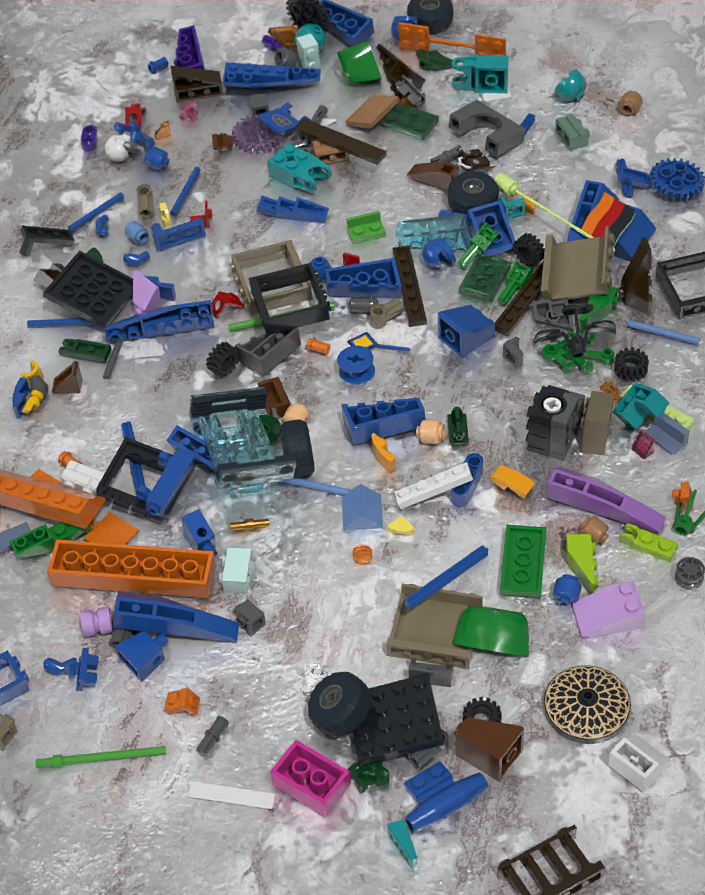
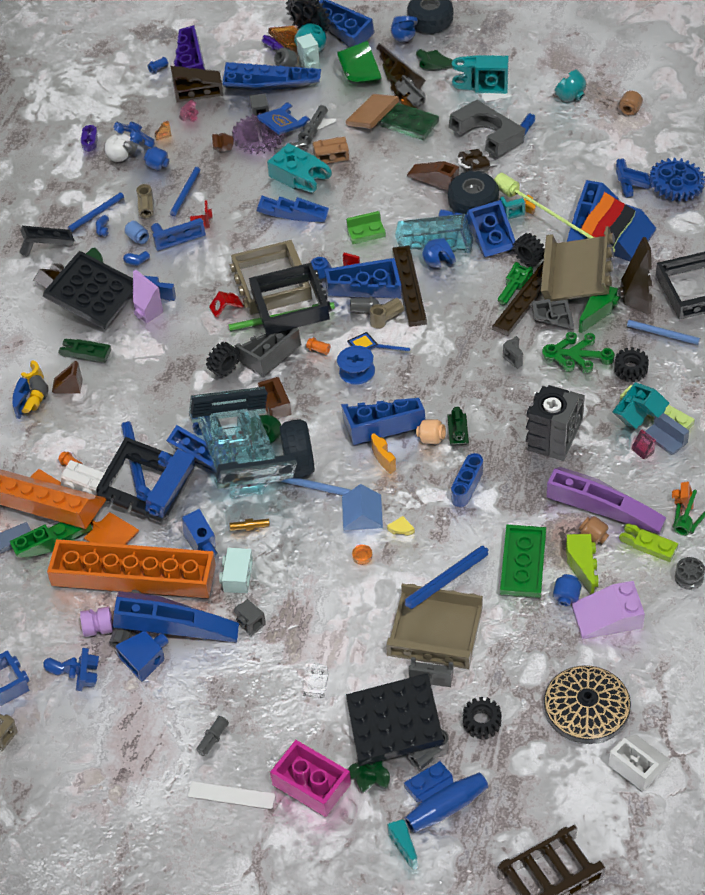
(58, 322): blue bar -> none
(58, 761): bright green bar -> none
(112, 360): dark grey bar -> none
(137, 109): red bracket -> none
(163, 321): blue wedge -> none
(165, 214): light yellow tile -> none
(181, 701): orange bracket -> none
(296, 412): light nougat head -> none
(339, 704): black wheel -> none
(340, 141): dark brown tile -> none
(417, 37): orange hinge -> none
(433, 485): white plate -> none
(447, 156): dark grey pin -> none
(464, 329): blue slope -> none
(480, 242): green connector -> none
(485, 277): clear green plate -> none
(489, 745): reddish brown slope -> none
(493, 631): green piece -> none
(517, 482): light orange slope -> none
(572, 132): sand green brick -> none
(577, 343): black plant -> none
(596, 422): dark tan wedge -> none
(609, 387): clear orange plant -> none

